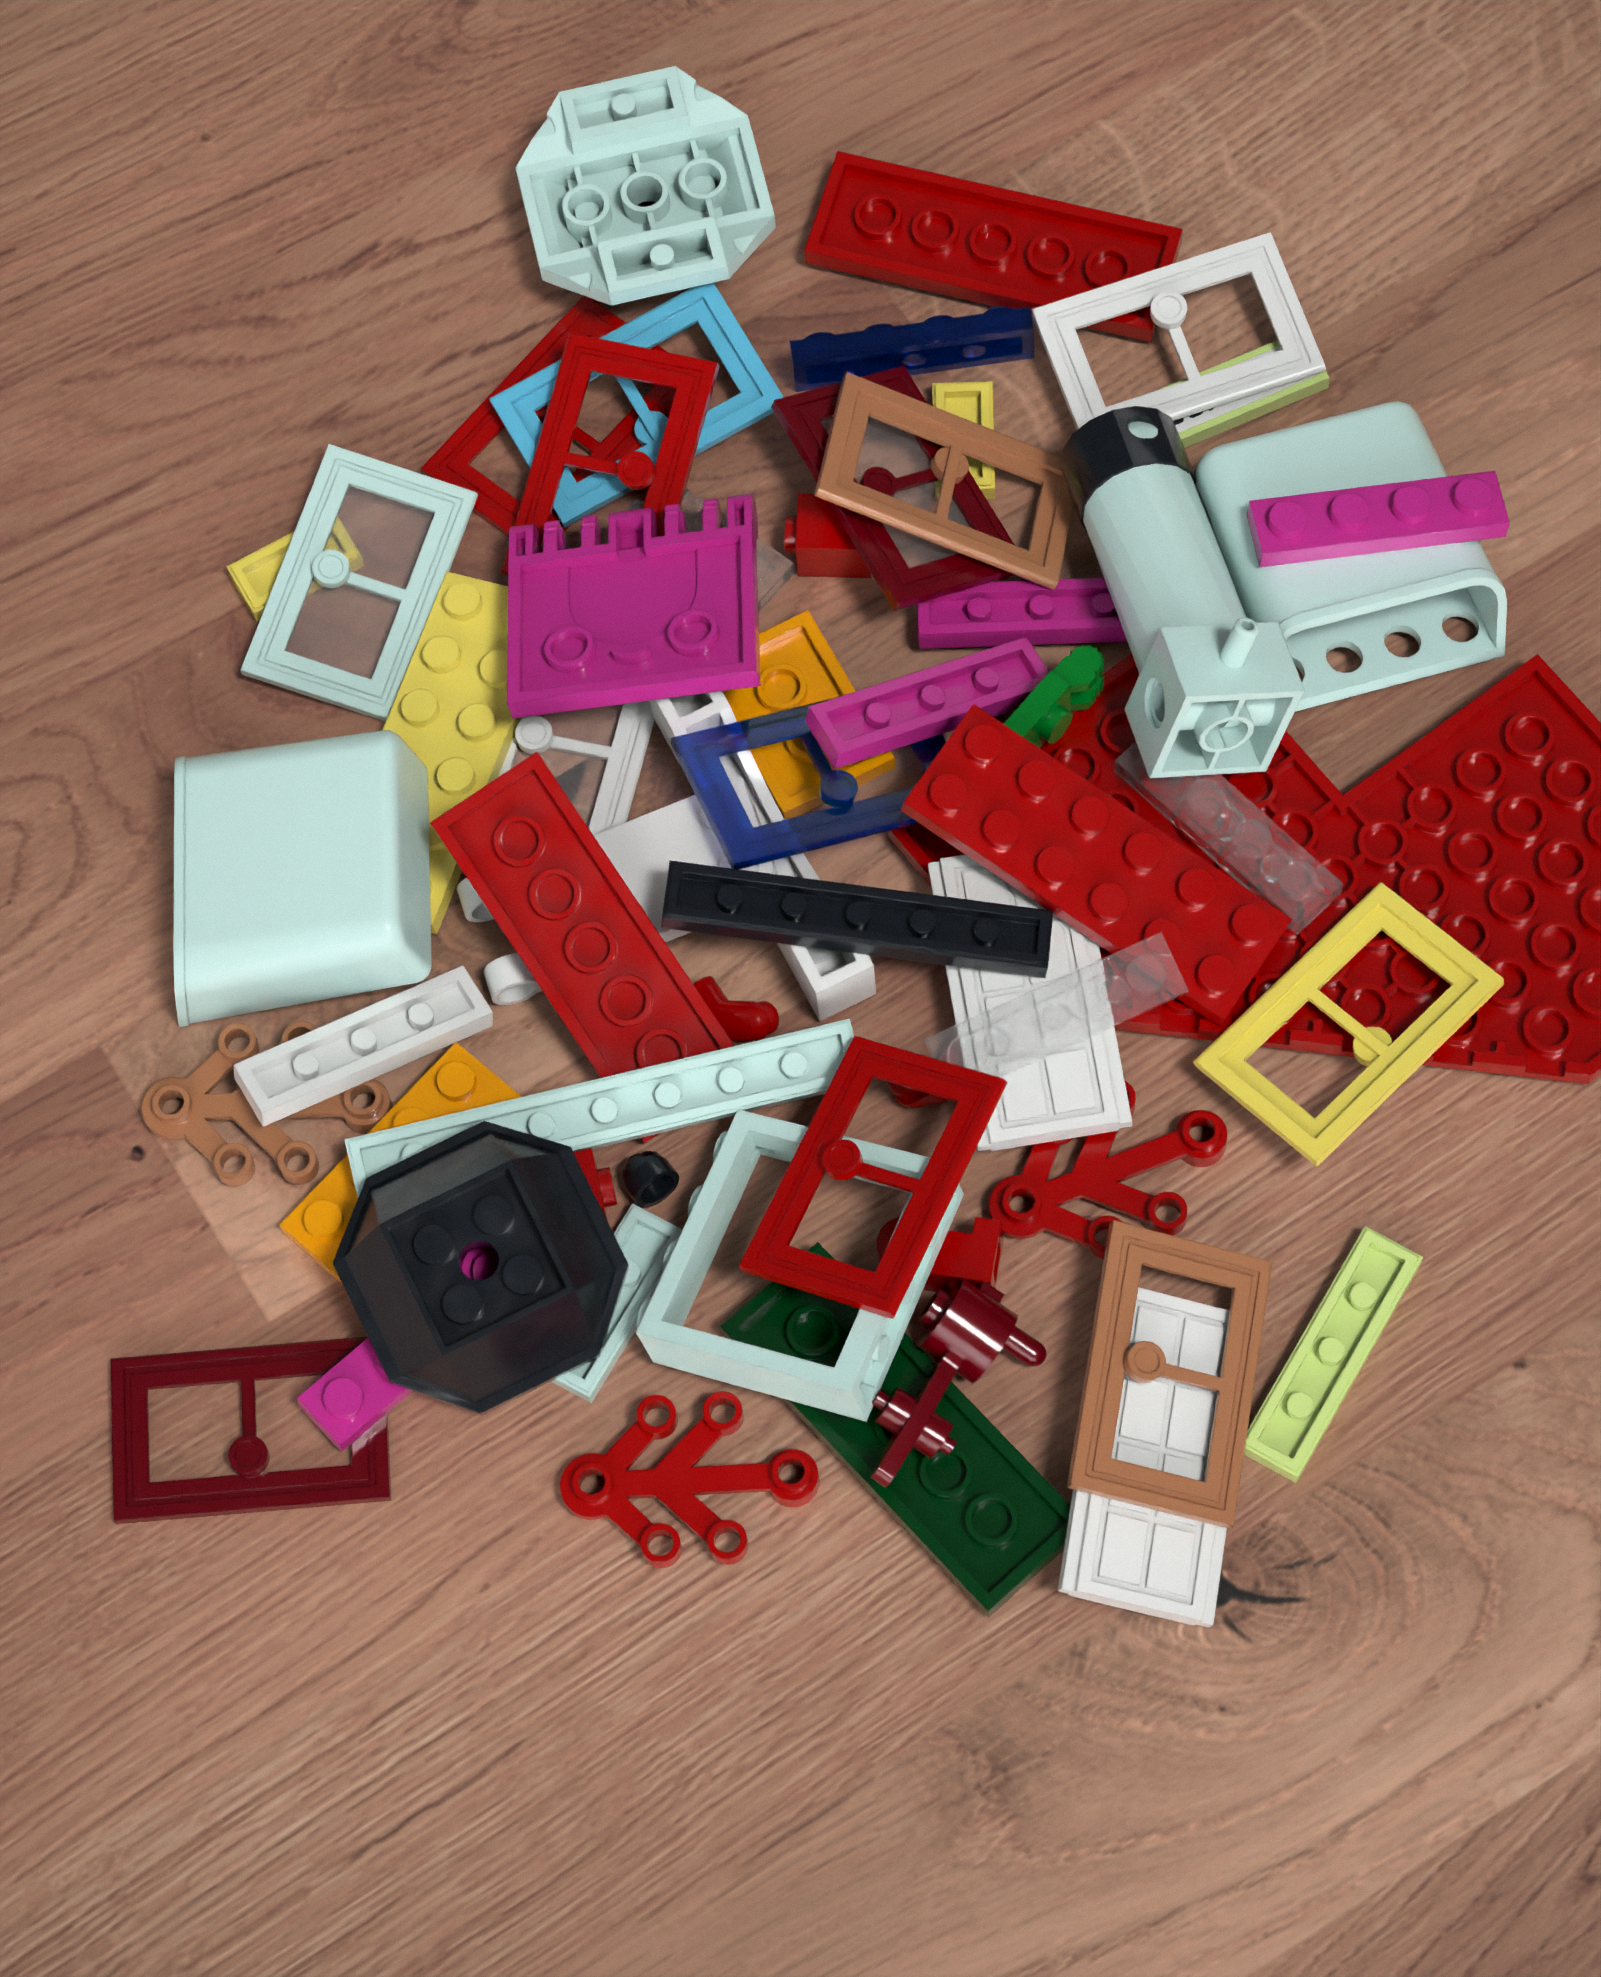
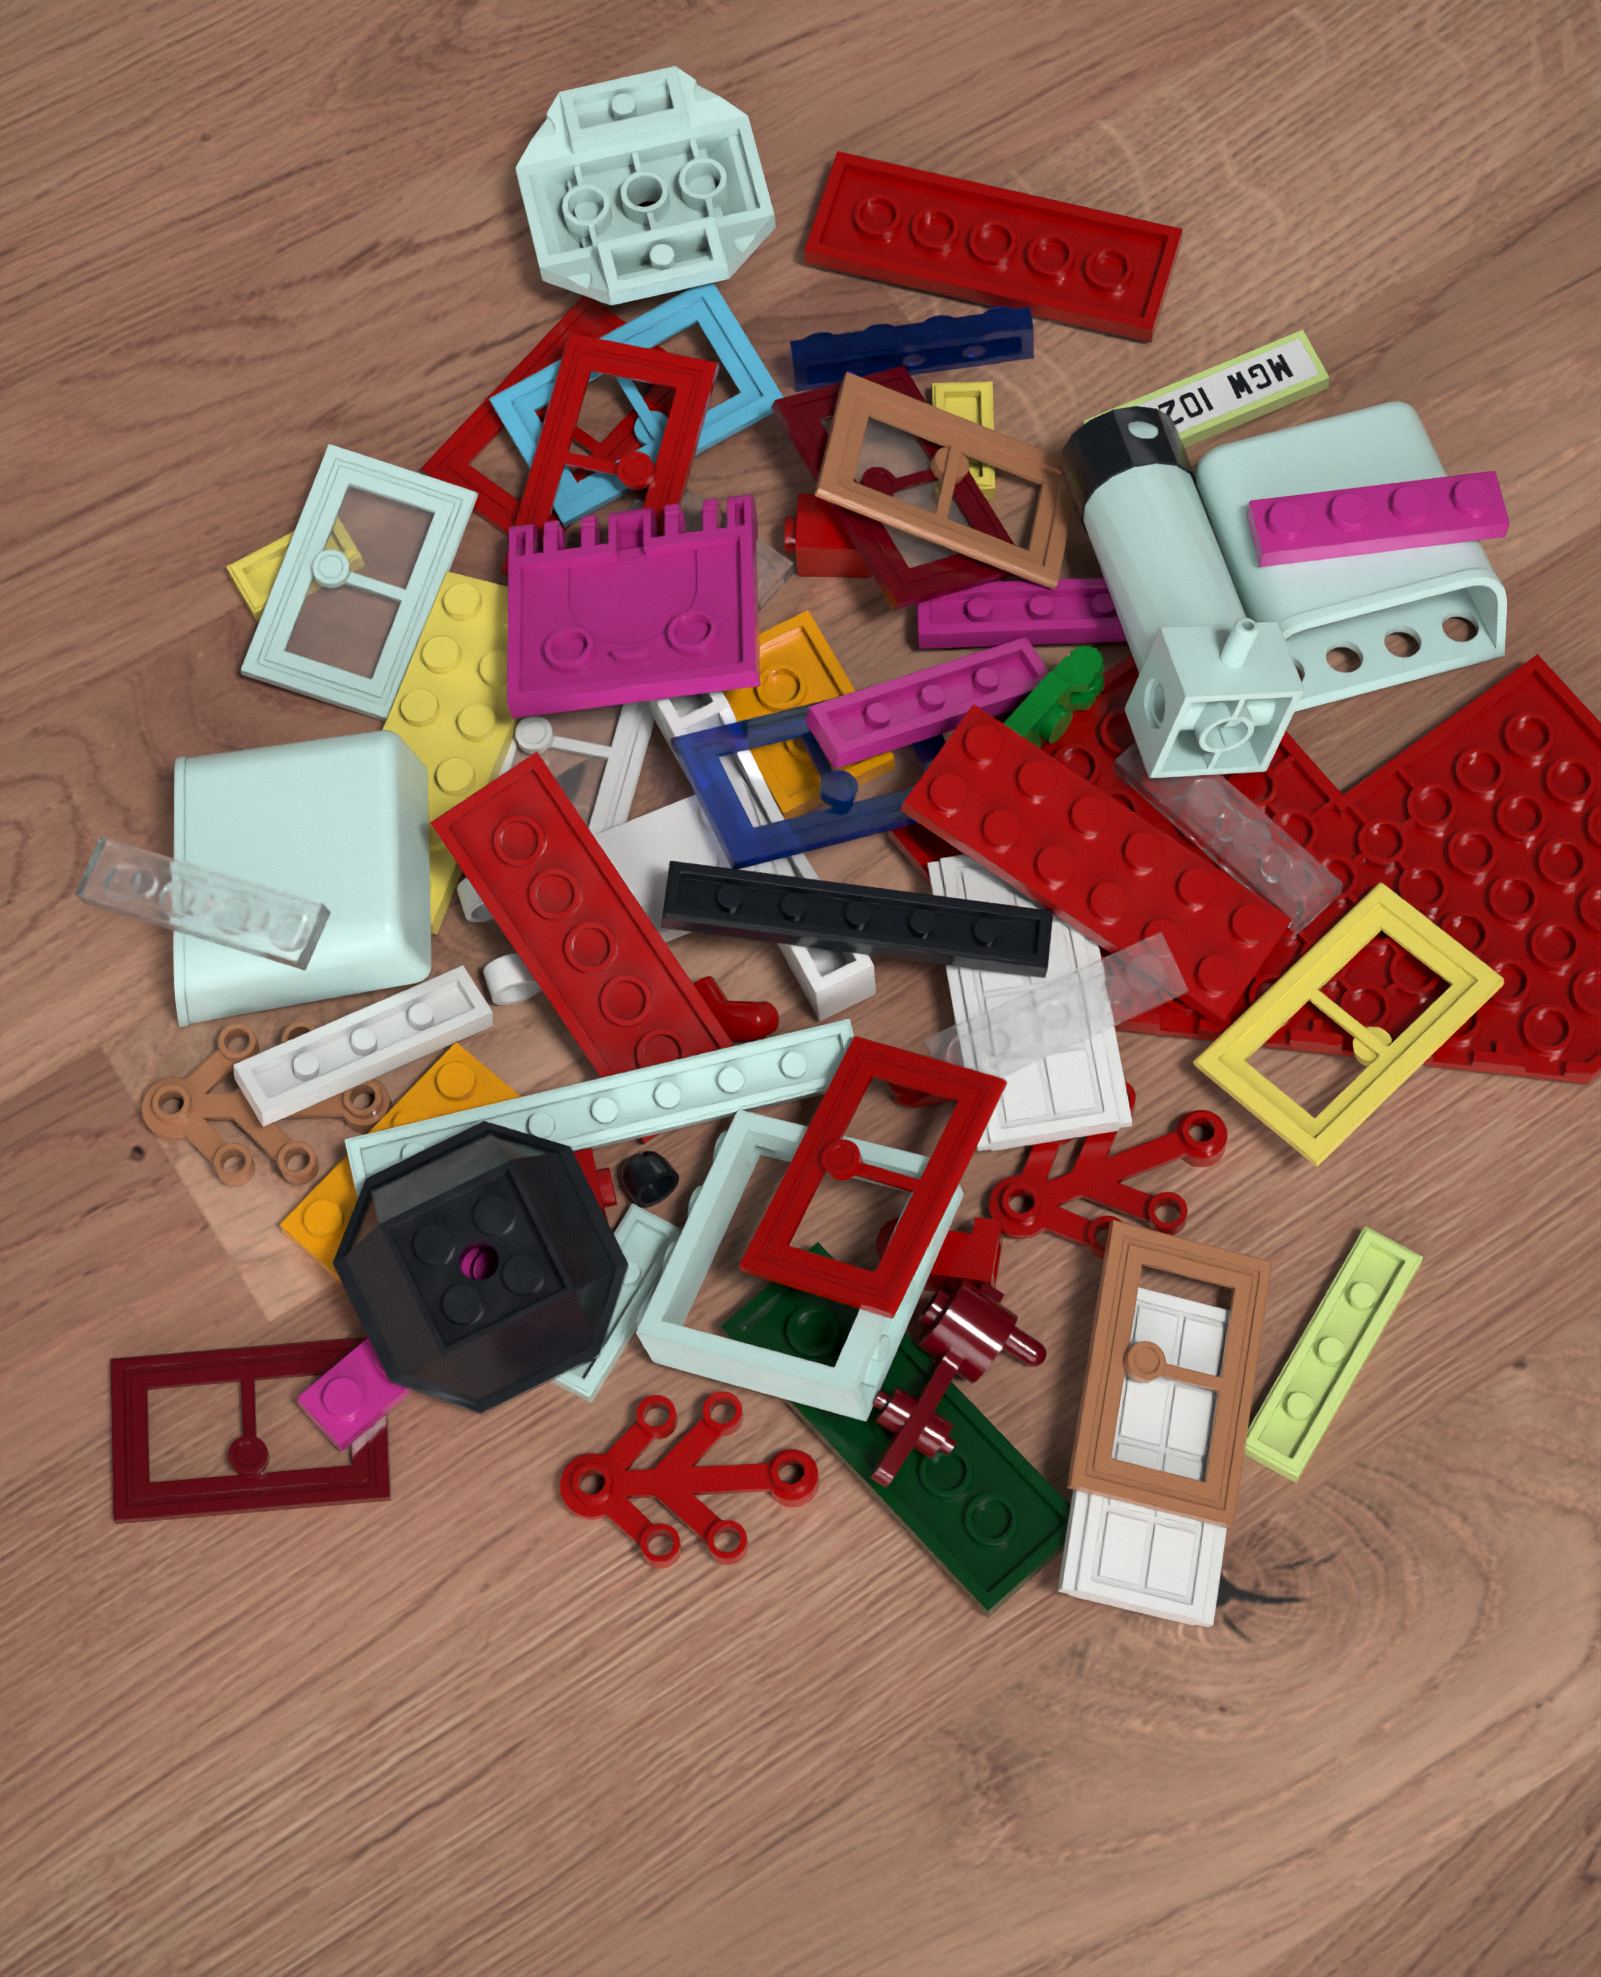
(203, 903): none -> clear plate
(1163, 292): white door -> none

